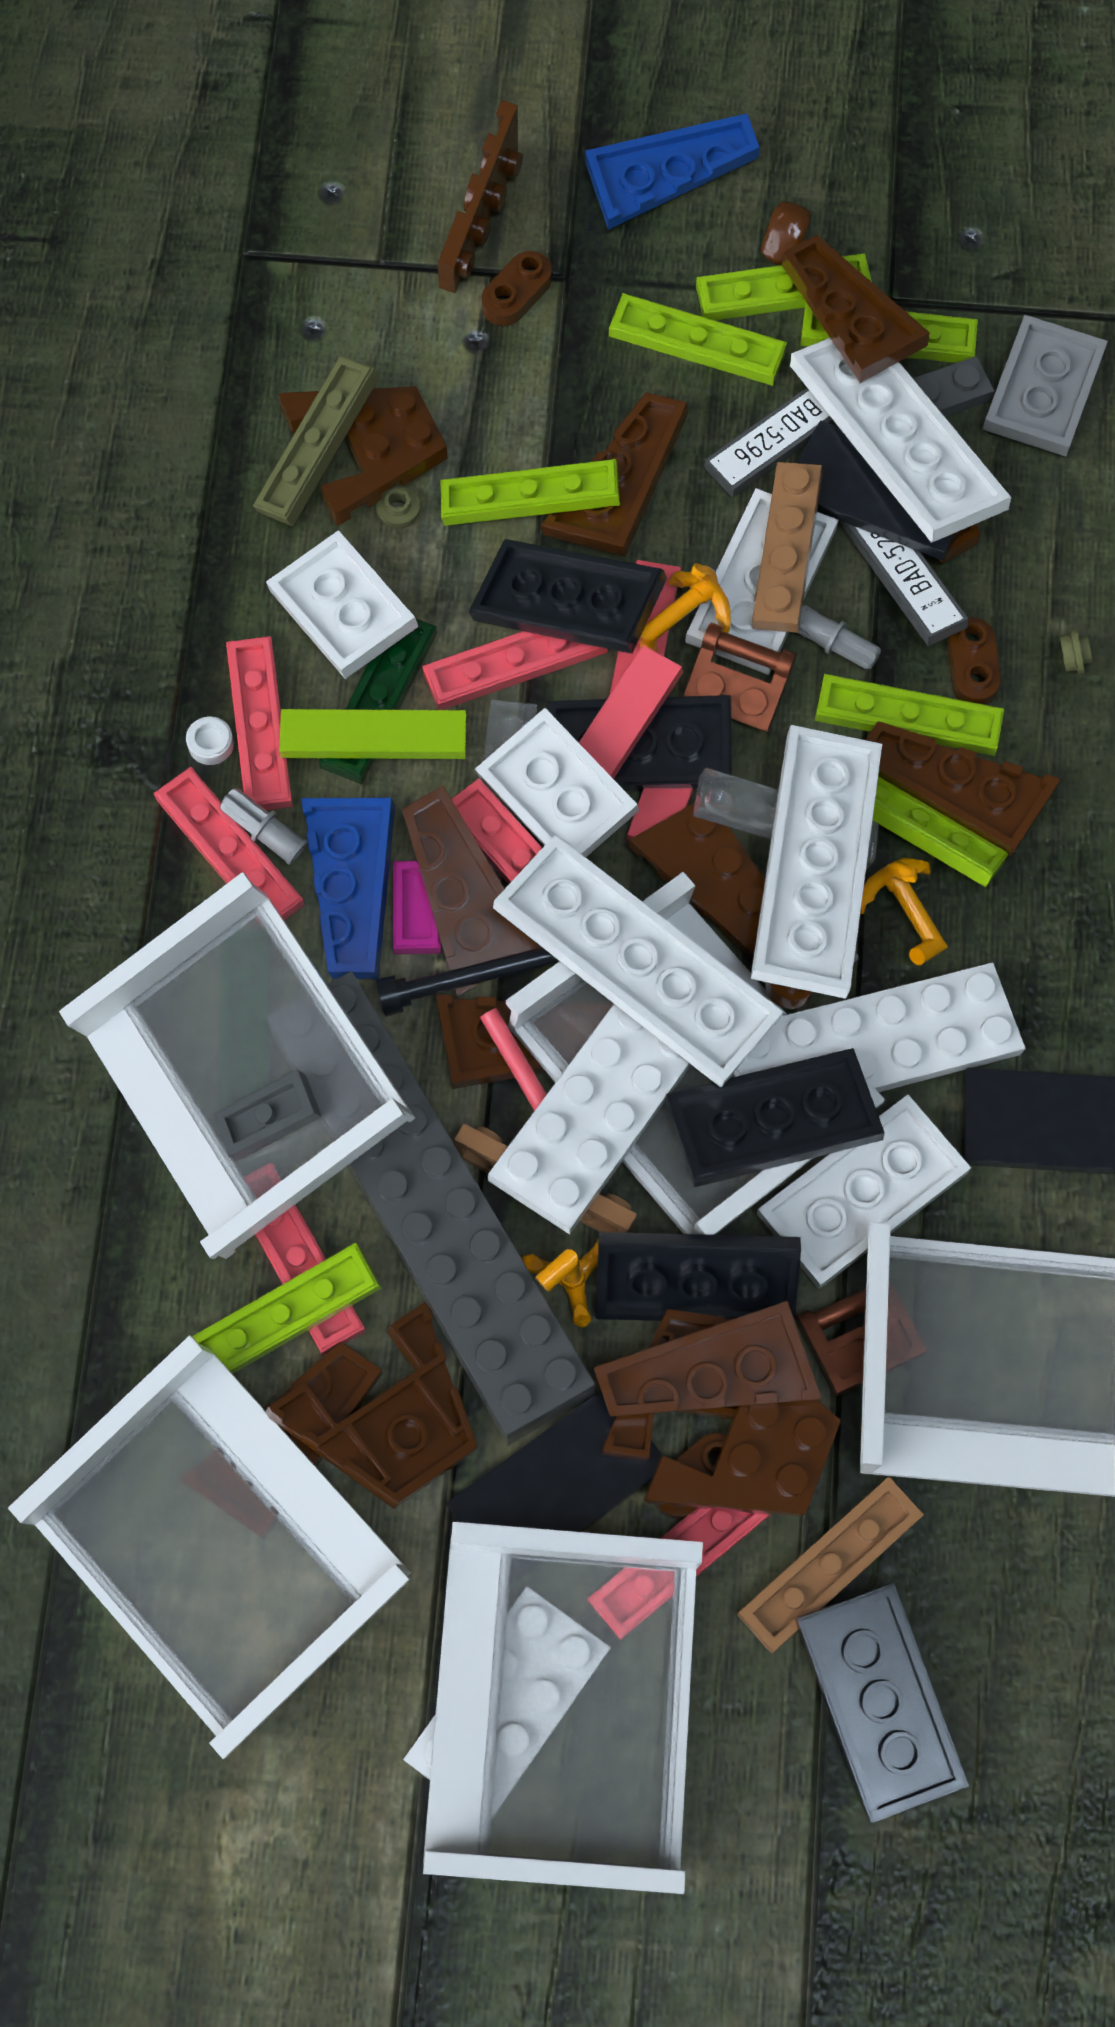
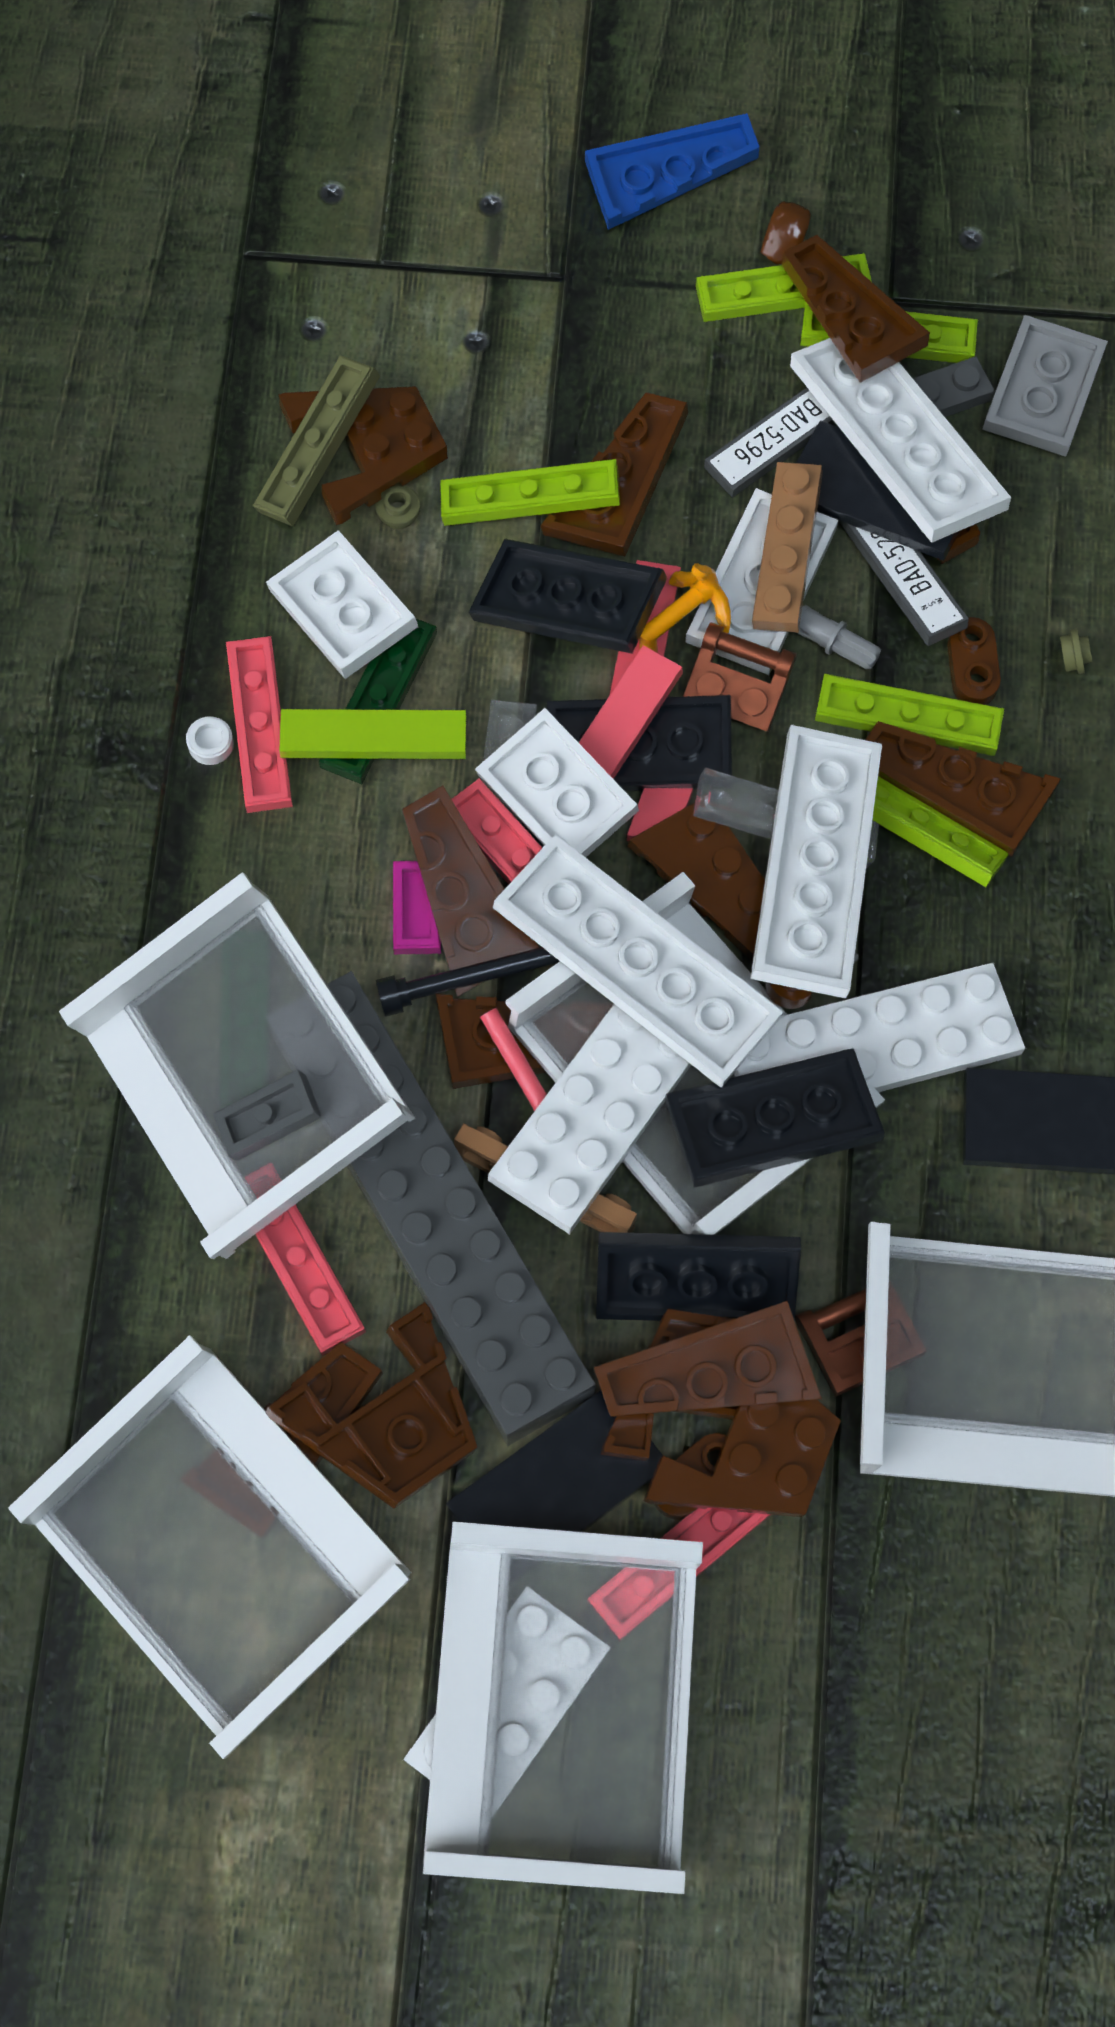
(223, 840): coral tile -> none
(263, 825): light grey axle -> none
(291, 1309): lime tile -> none
(351, 869): blue wing -> none
(483, 197): reddish brown wing -> none
(501, 666): coral tile -> none
(520, 285): reddish brown plate -> none
(568, 1273): light orange piece -> none
(697, 339): lime tile -> none
(830, 1564): medium nougat plate -> none
(864, 1185): white plate -> none
(881, 1702): tile -> none
(897, 878): light orange piece -> none

